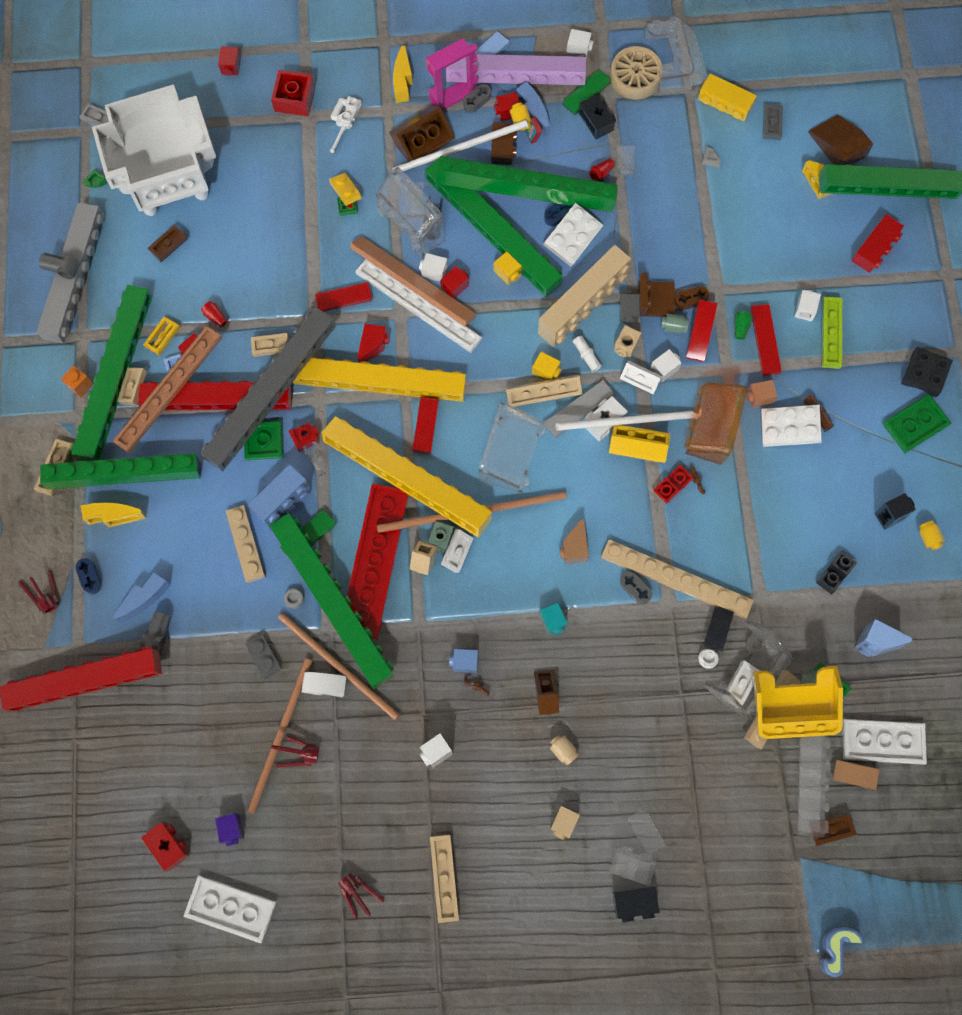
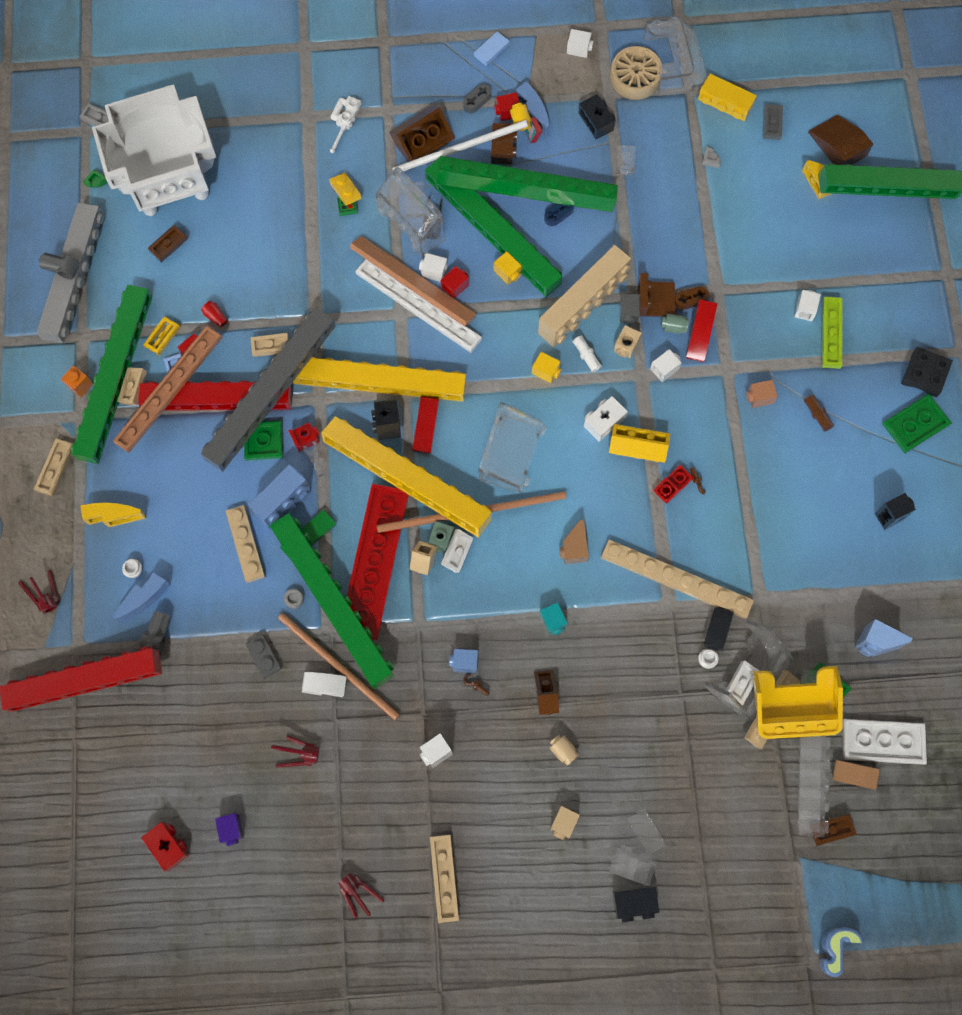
(84, 577): dark blue beam -> none
(120, 471): green brick -> none
(132, 568): none -> white plate
(229, 61): red brick -> none
(230, 909): white tile -> none
(278, 738): nougat piece -> none
(293, 93): red brick -> none
(343, 297): red tile -> none
(372, 342): red slope -> none
(387, 419): none -> black brick
(402, 76): yellow slope -> none
(445, 58): dark pink hinge -> none
(522, 68): lavender brick -> none
(544, 390): tan plate -> none
(573, 234): white plate -> none
(580, 407): light grey tile -> none
(592, 87): green tile -> none
(601, 170): red cone -> none
(624, 420): white piece -> none
(639, 584): dark grey beam -> none
(640, 377): white plate -> none
(715, 421): clear orange windscreen -> none
(742, 324): green cone -> none
(765, 340): red tile -> none
(791, 425): white plate -> none
(836, 572): black slope -> none
(878, 244): red brick -> none
(931, 535): yellow brick -> none

